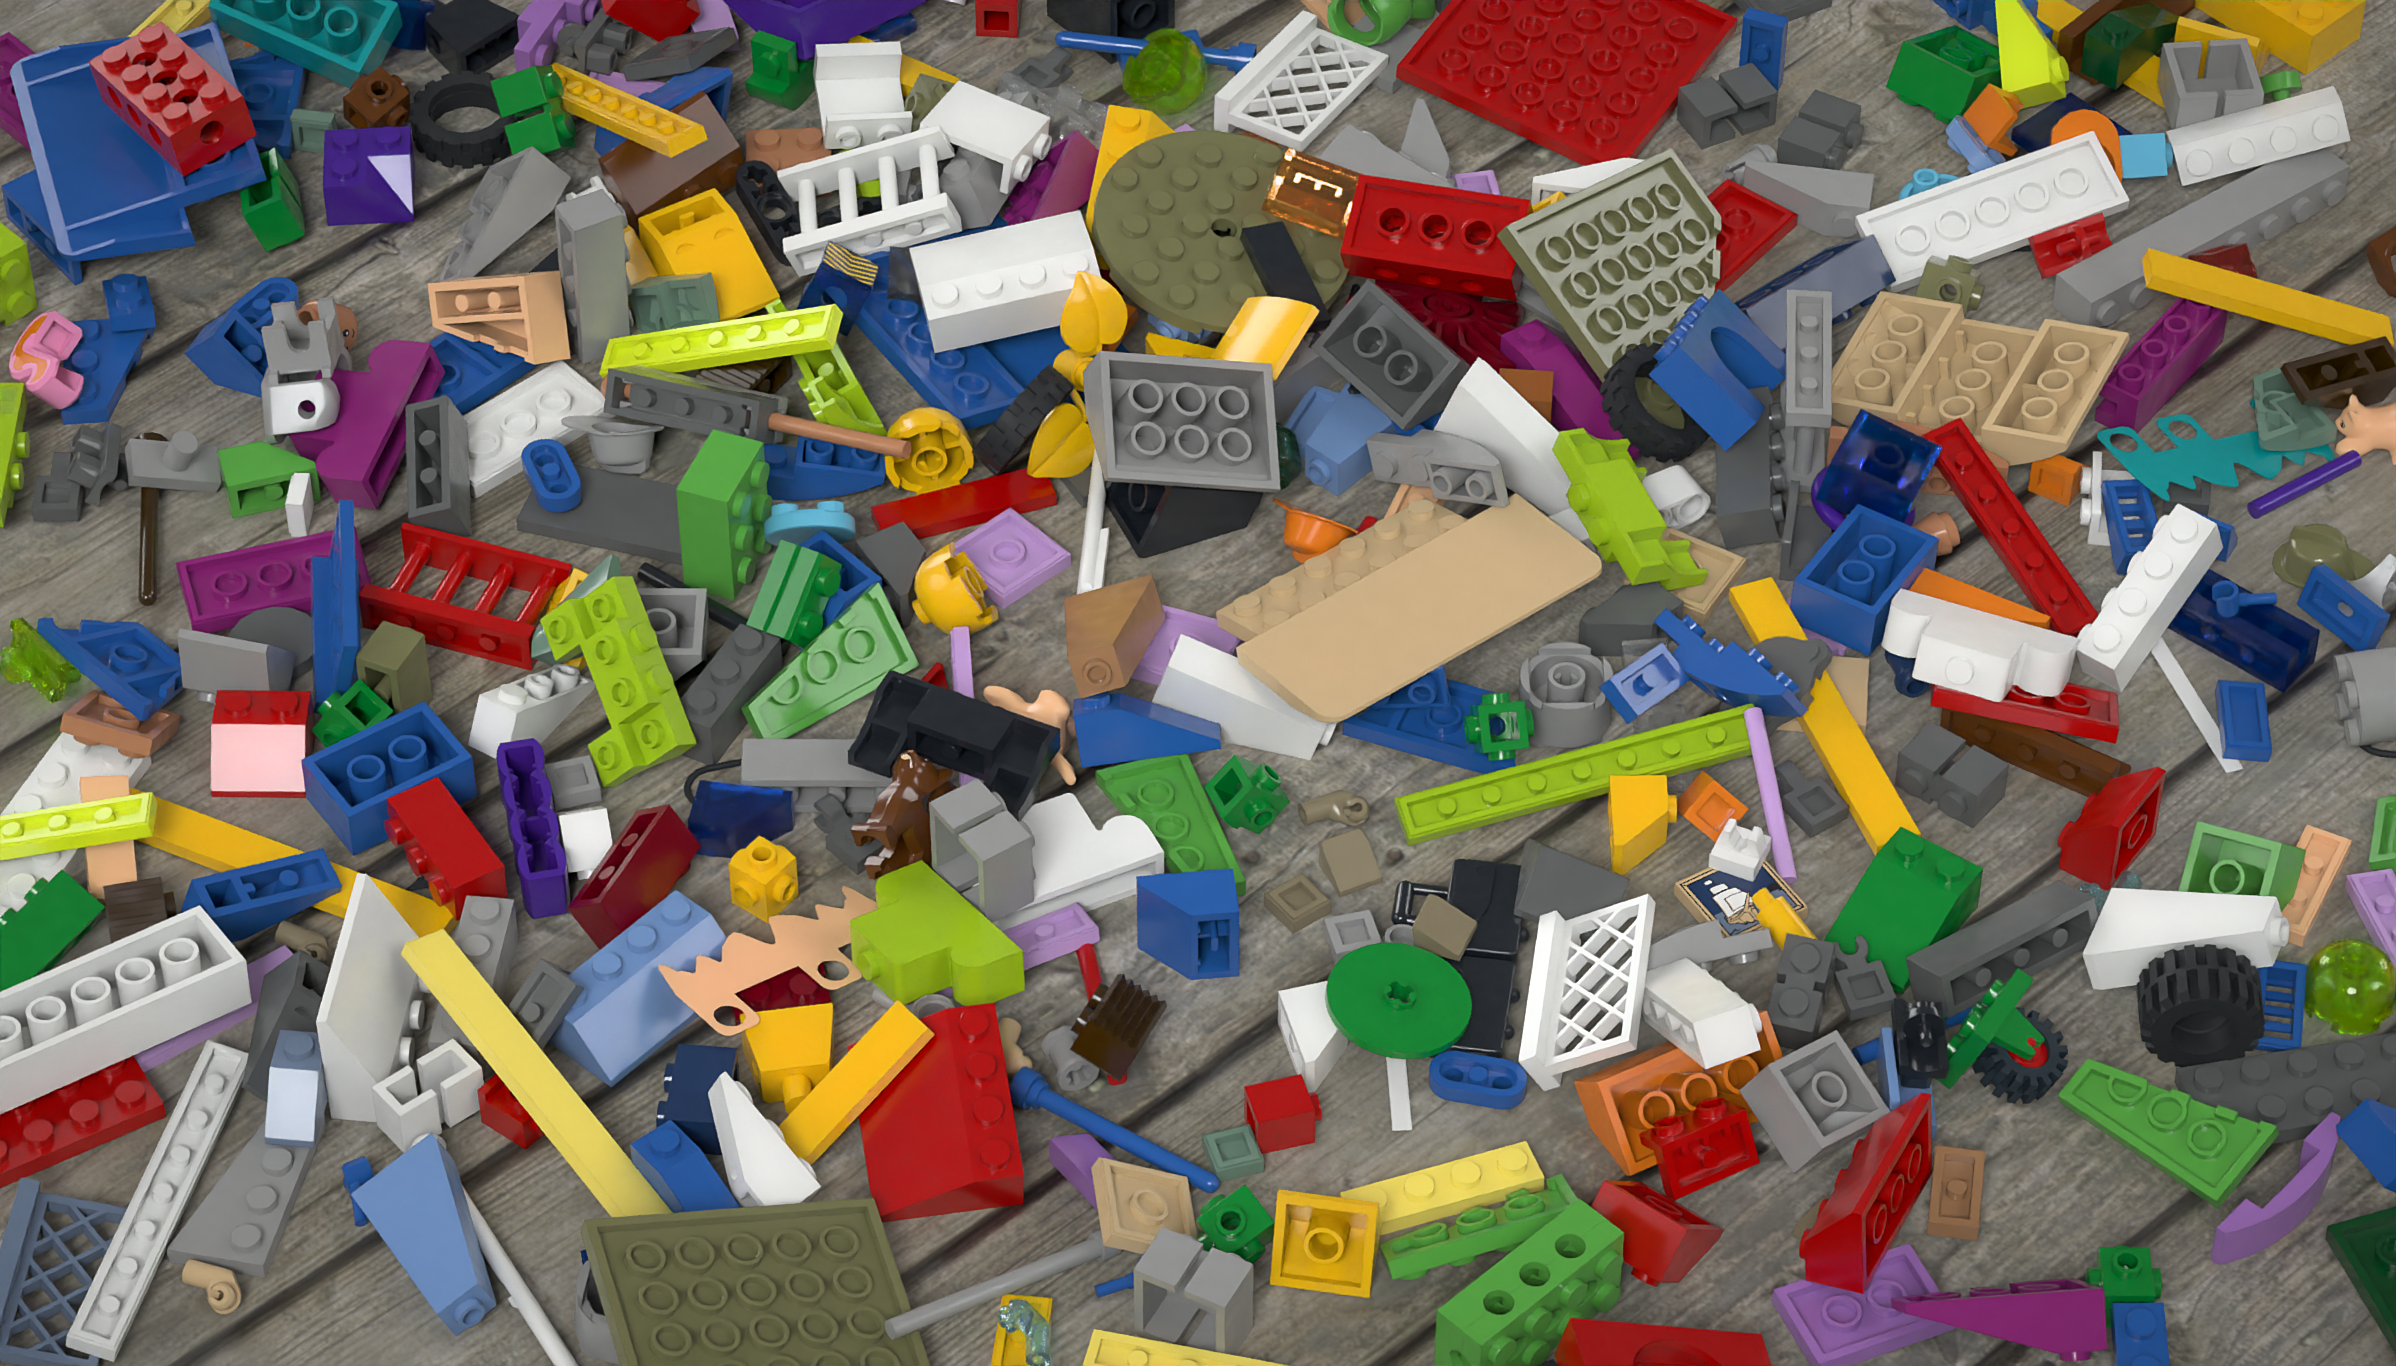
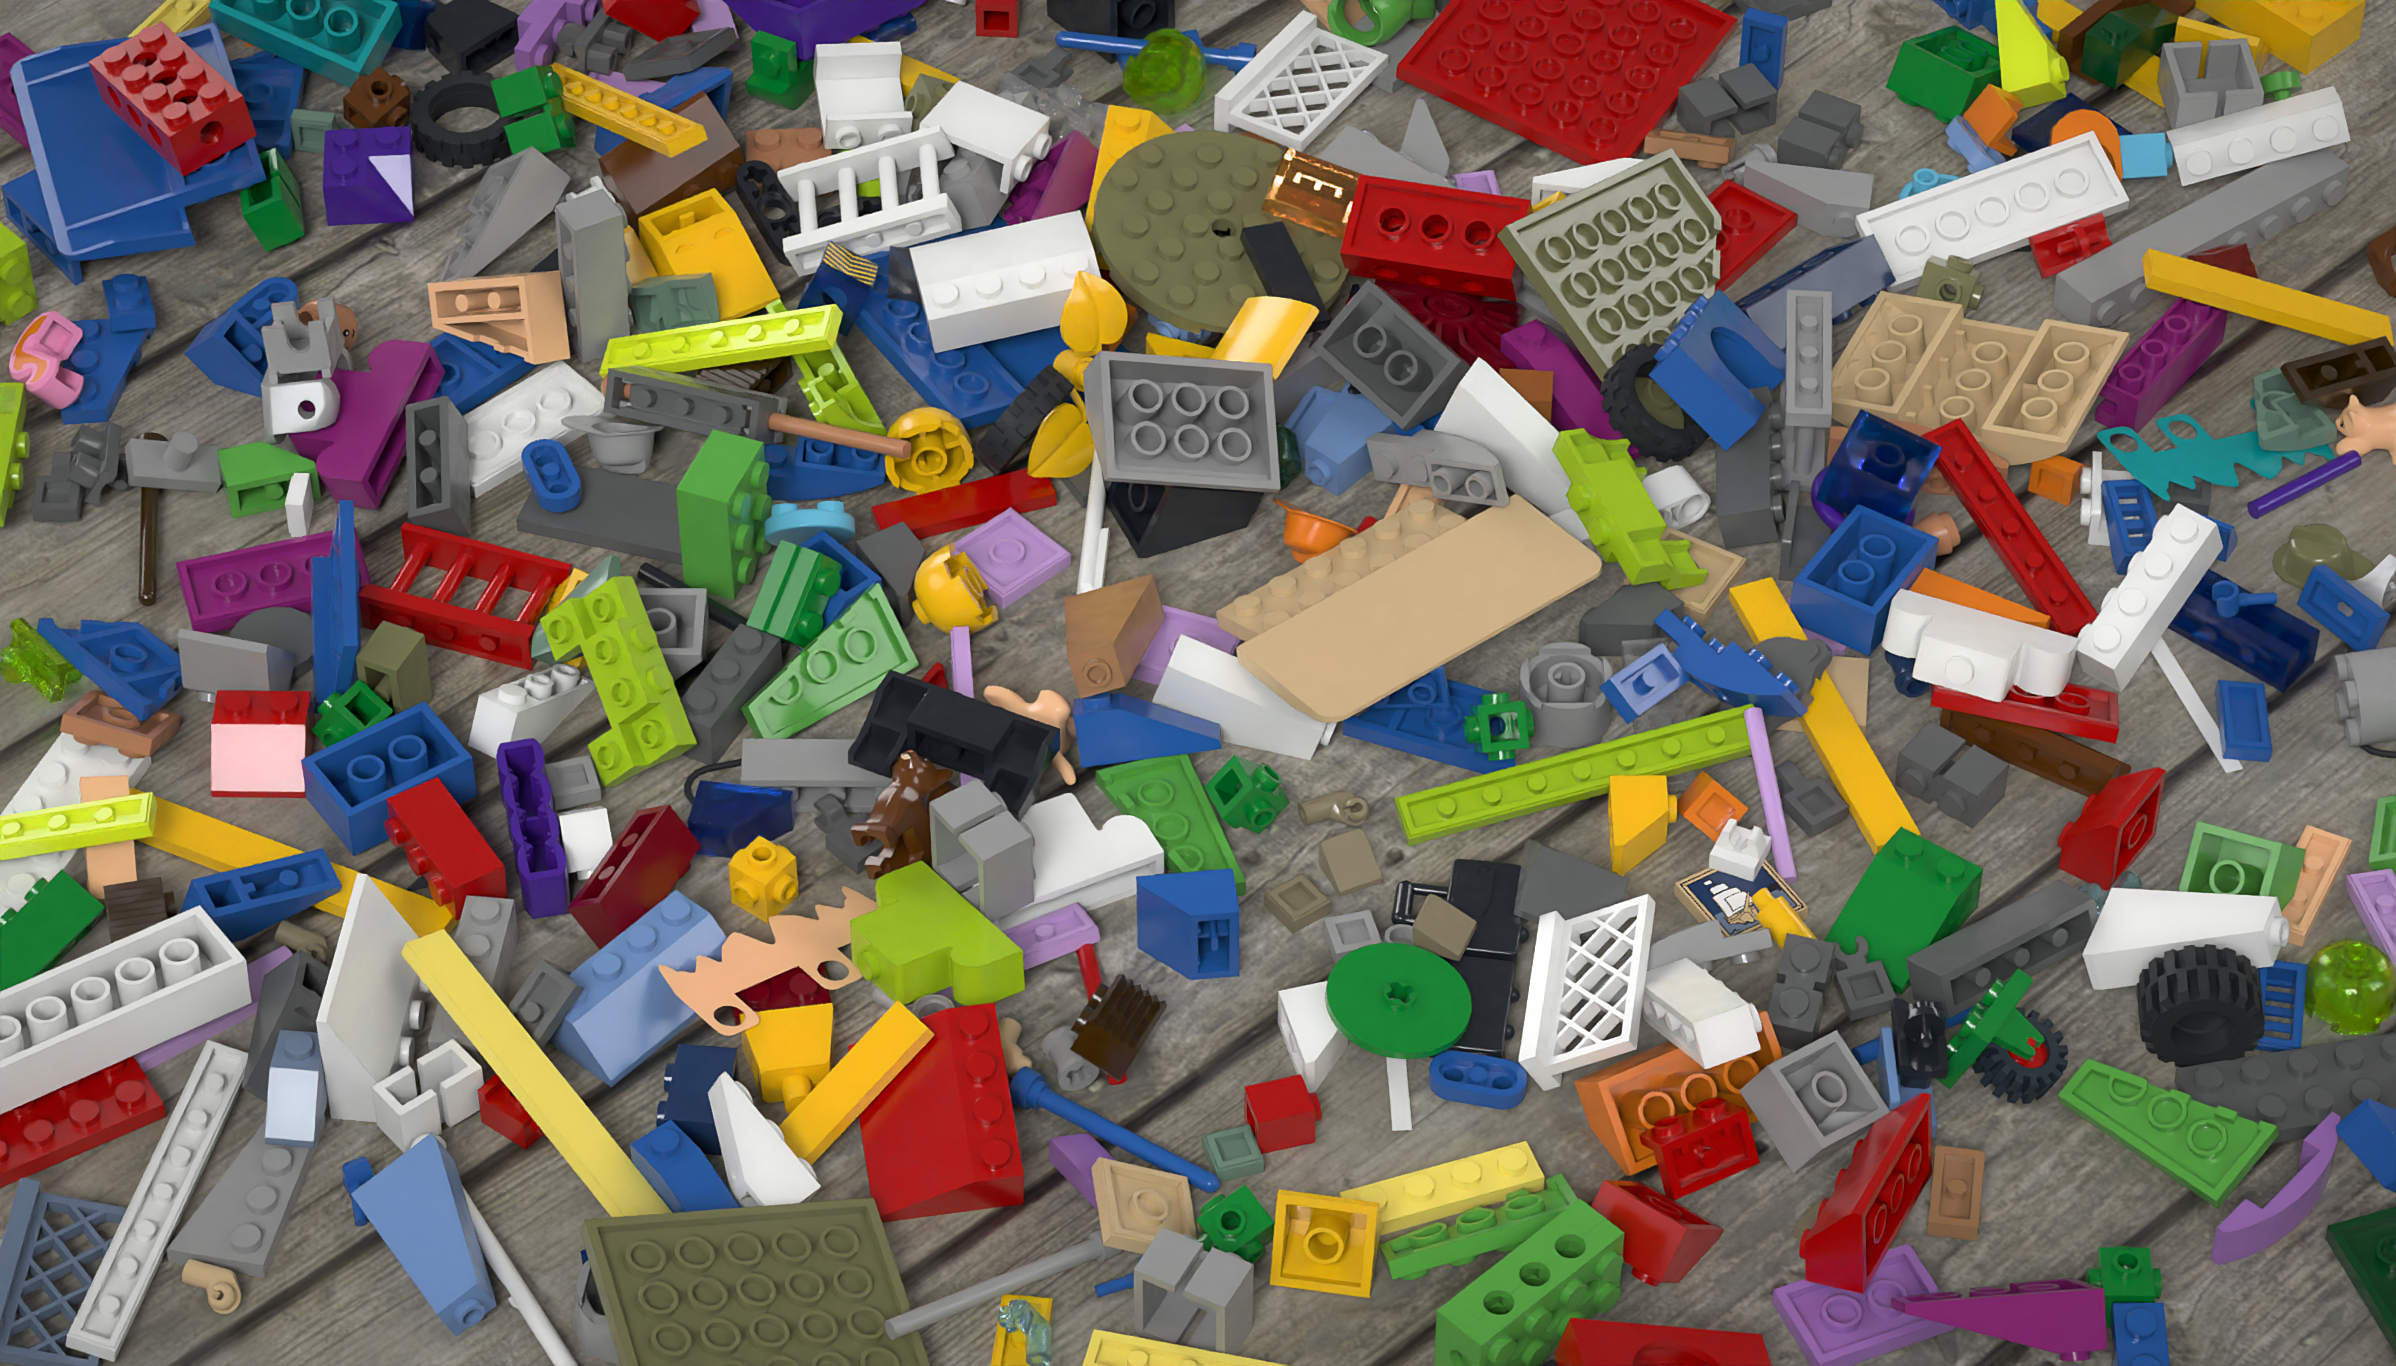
(1706, 149): none -> medium nougat plate

